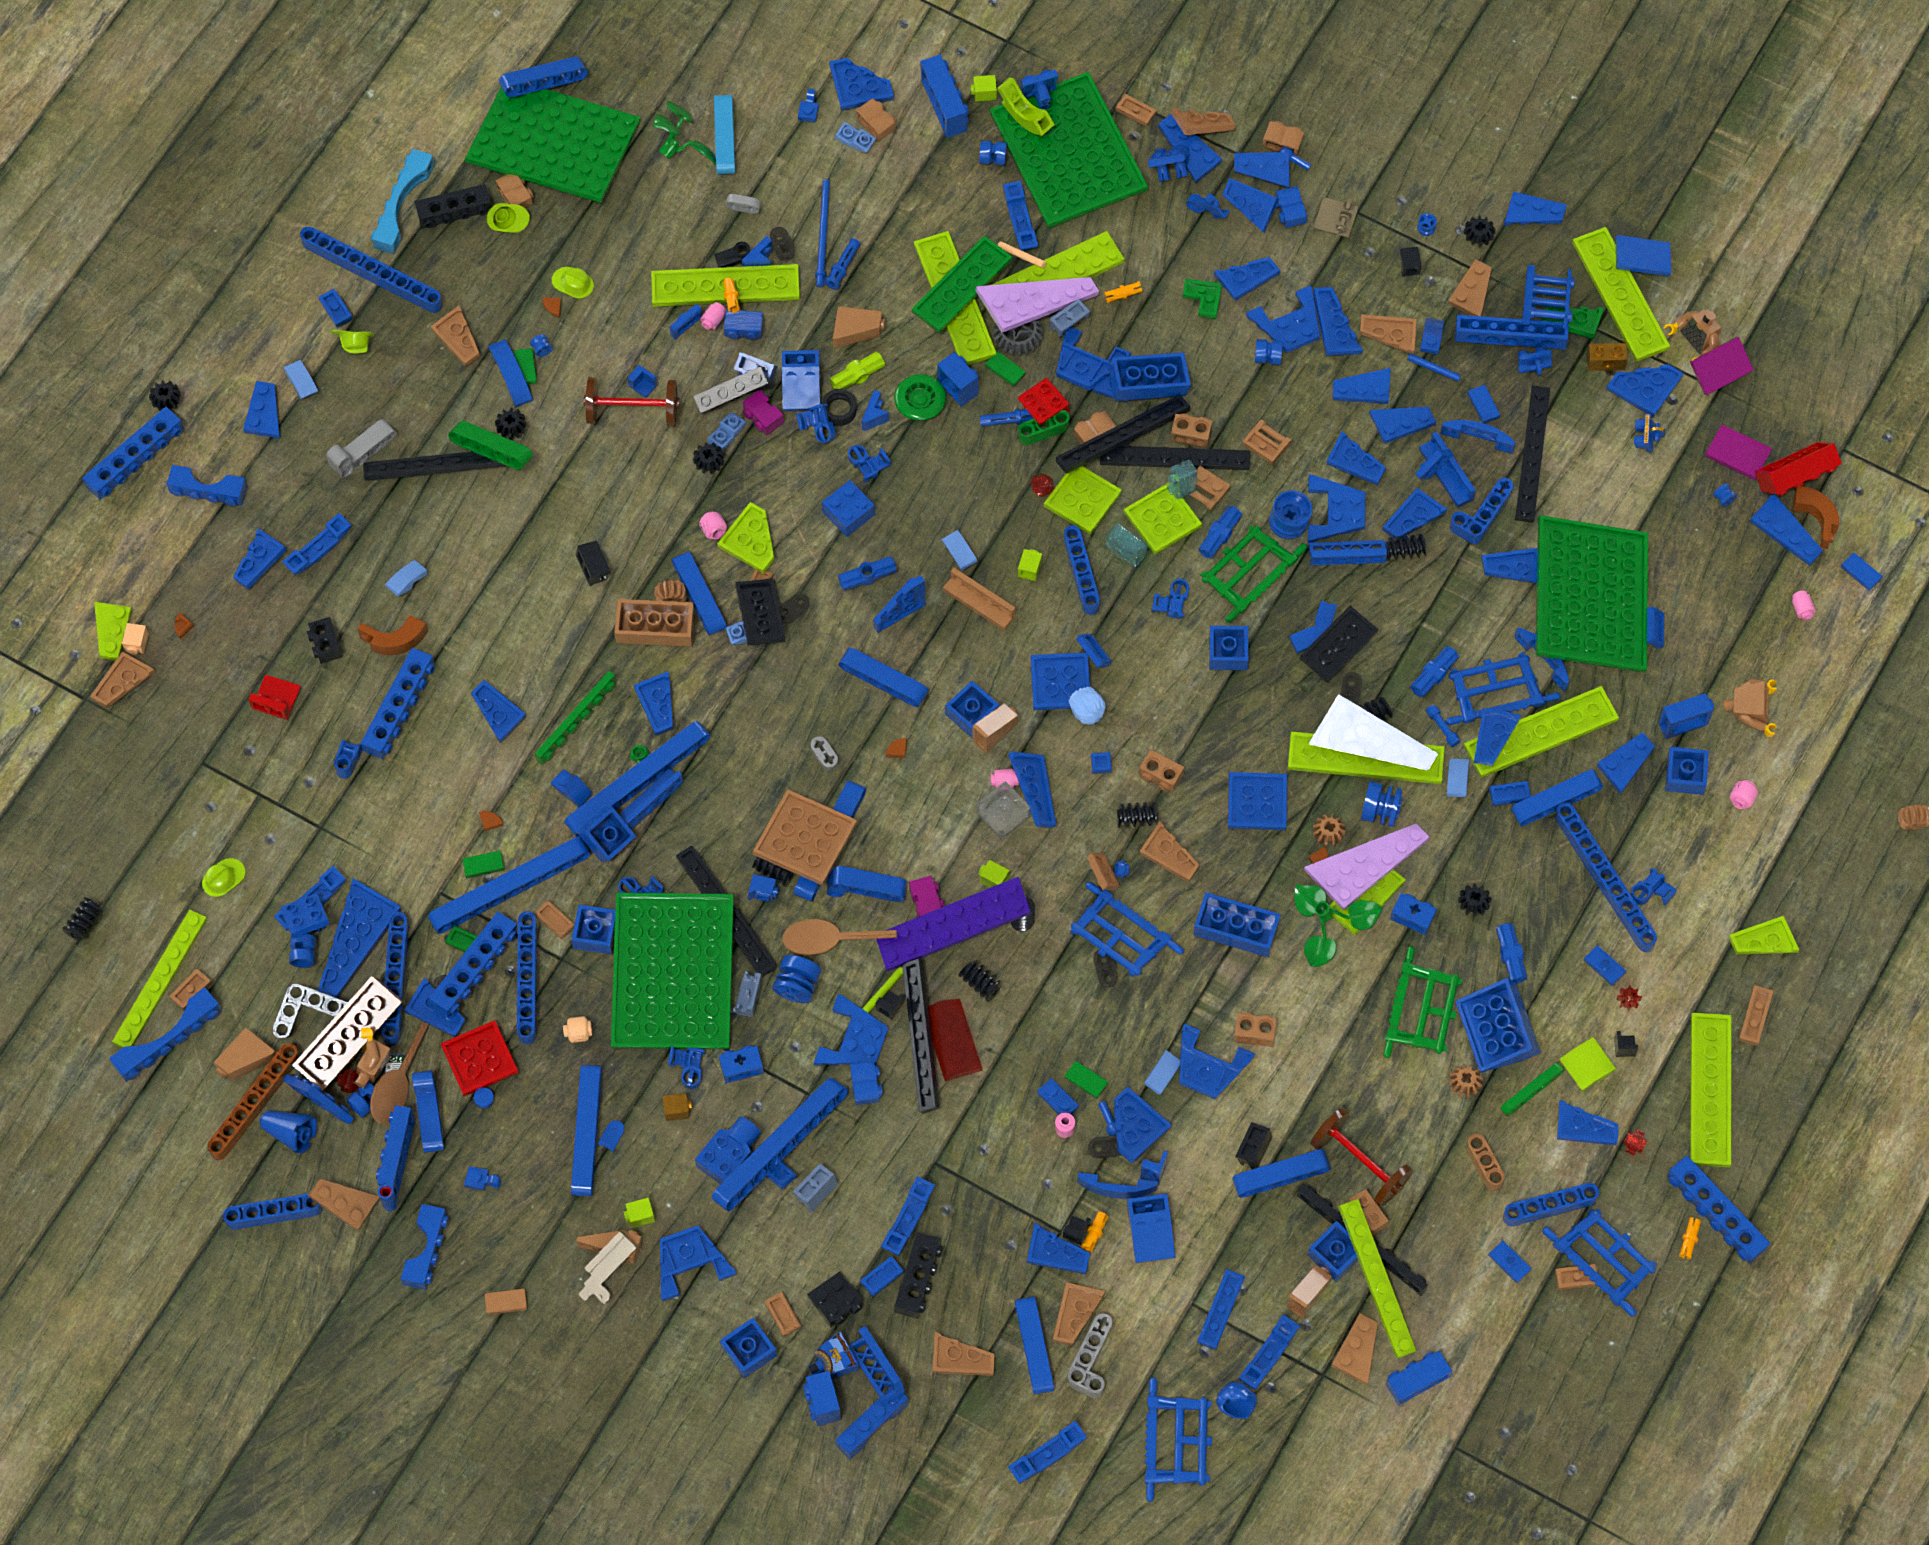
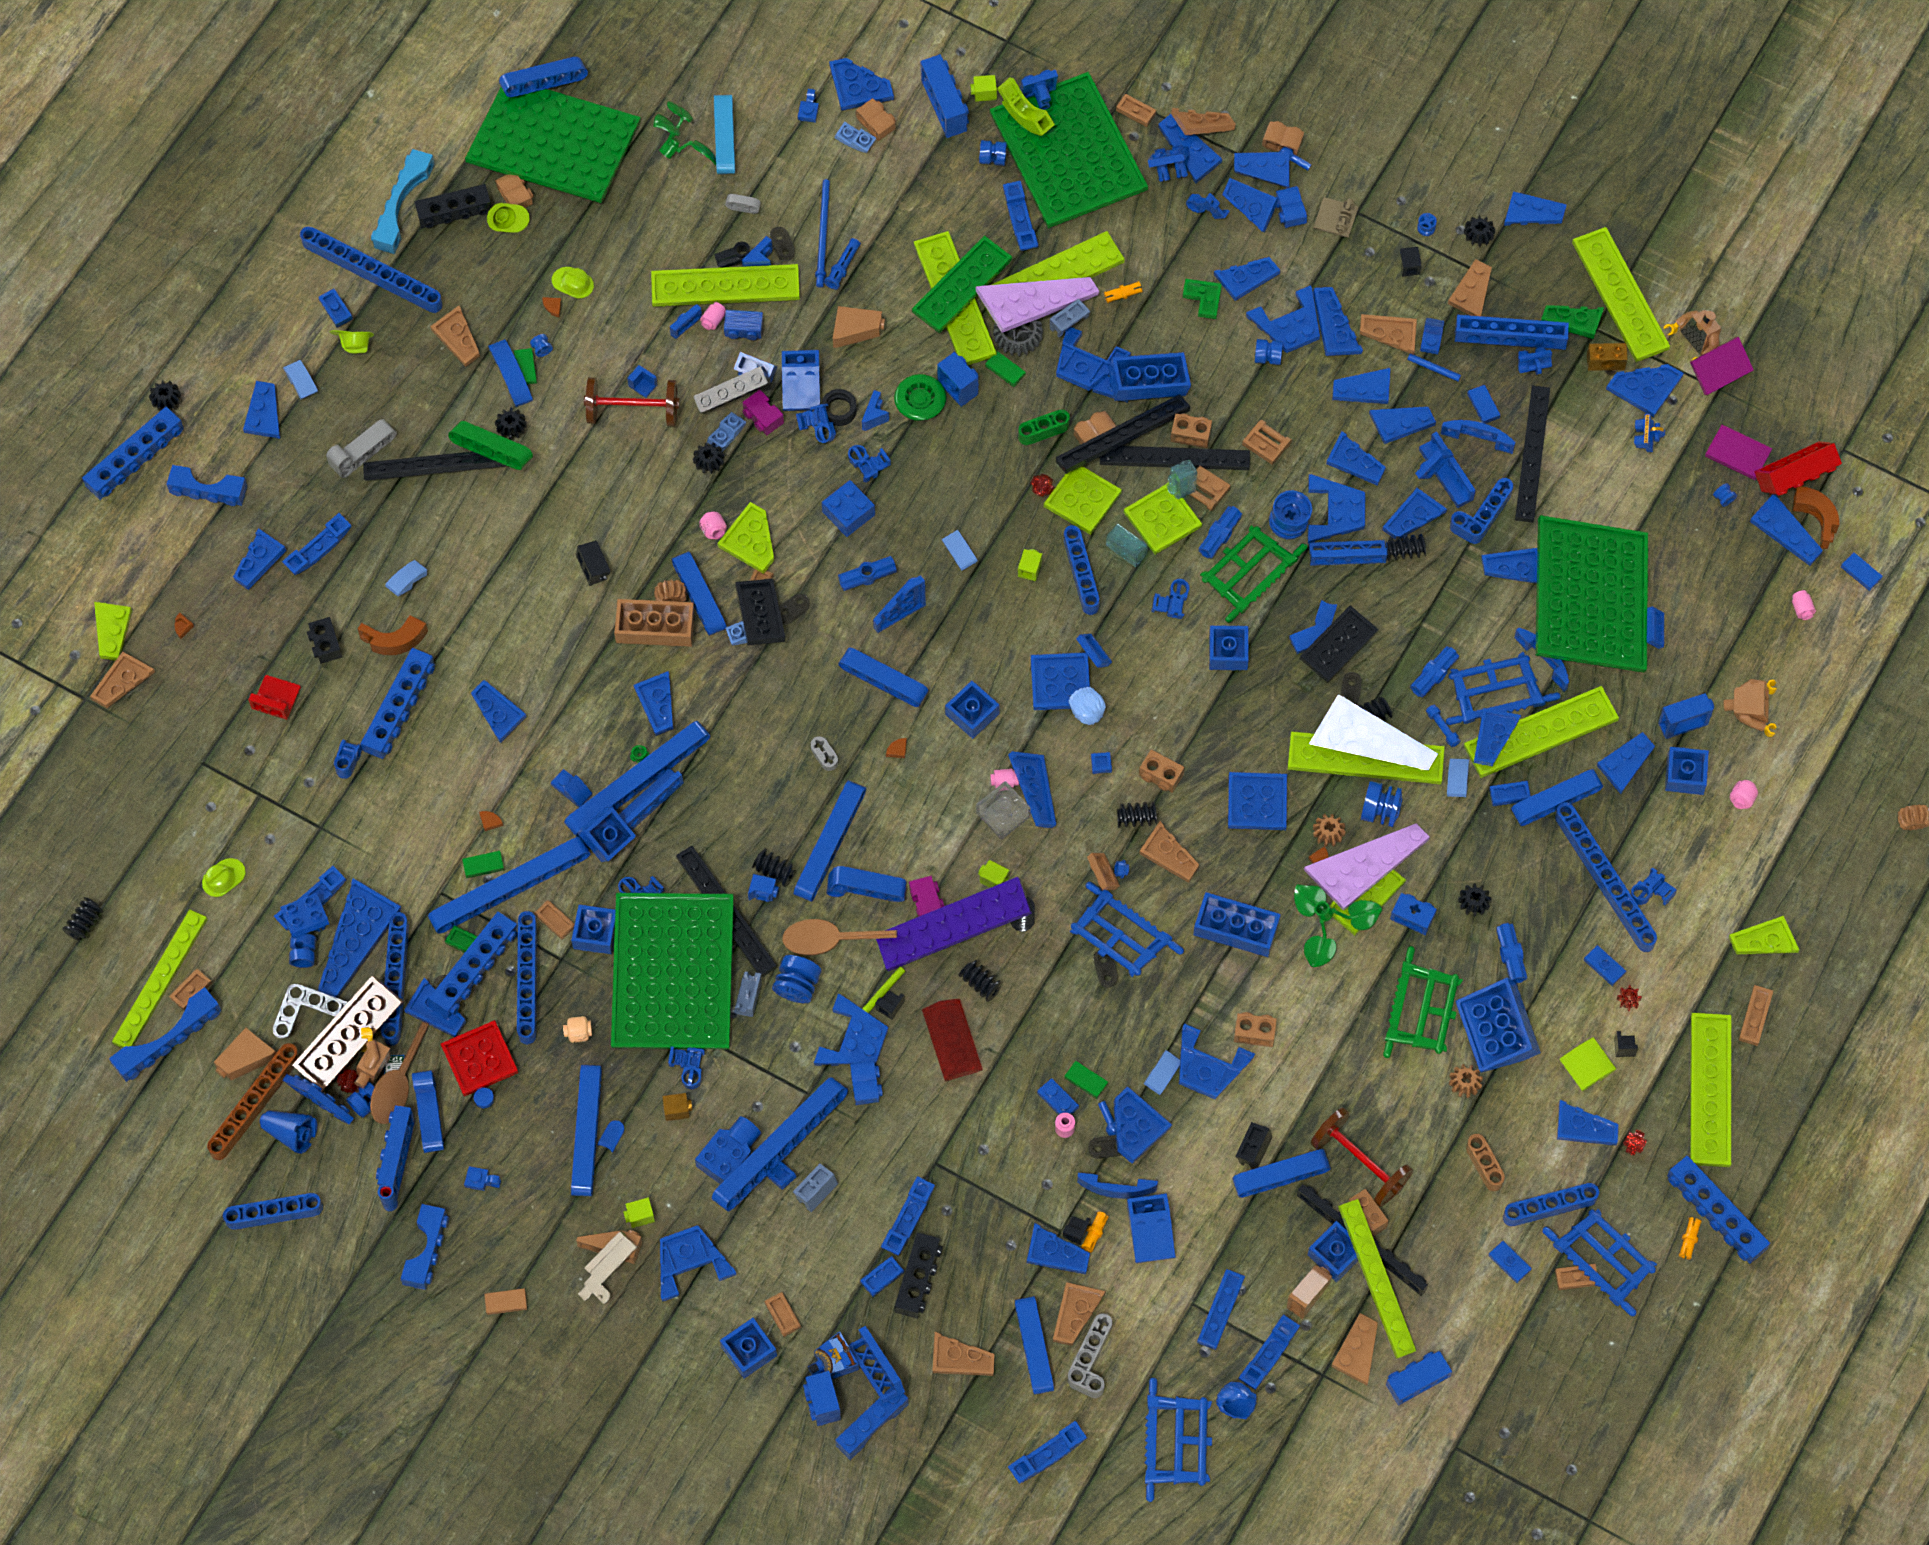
(135, 638): light nougat brick -> none
(344, 1202): medium nougat wing -> none
(572, 722): green plate -> none
(731, 295): light orange pin -> none
(734, 1071): blue brick -> none
(804, 837): medium nougat plate -> none
(836, 1299): black plate -> none
(857, 371): lime piece -> none
(921, 1036): black plate -> none
(979, 599): medium nougat fence -> none
(994, 727): medium nougat slope -> none
(1019, 417): blue pin -> none
(1021, 254): light nougat bar -> none
(1043, 401): red bracket -> none
(1152, 1170): blue panel -> none
(1530, 297): blue fence -> none
(1532, 1089): green beam -> none
(1643, 255): blue tile -> none

